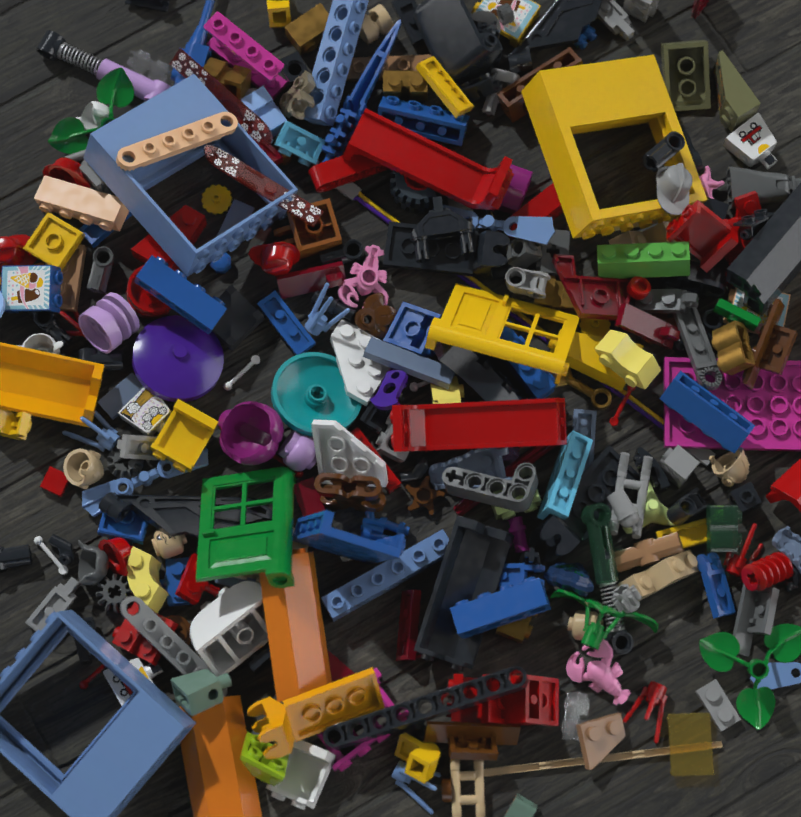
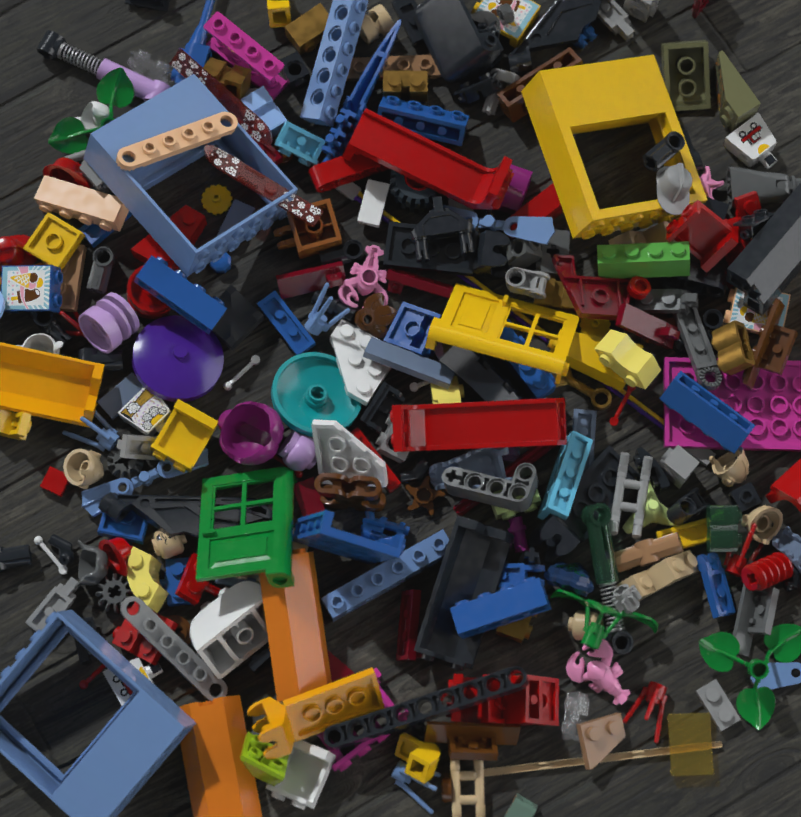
(200, 690): sand green torso -> none
(275, 257): red piece -> none
(298, 98): dark tan plate -> none
(373, 203): none -> white tile
(392, 378): dark purple piece -> none
(400, 278): none -> dark red hinge
(444, 86): yellow plate -> none
(624, 509): light grey piece -> none
(735, 313): green plate -> none
(763, 517): none -> tan helmet

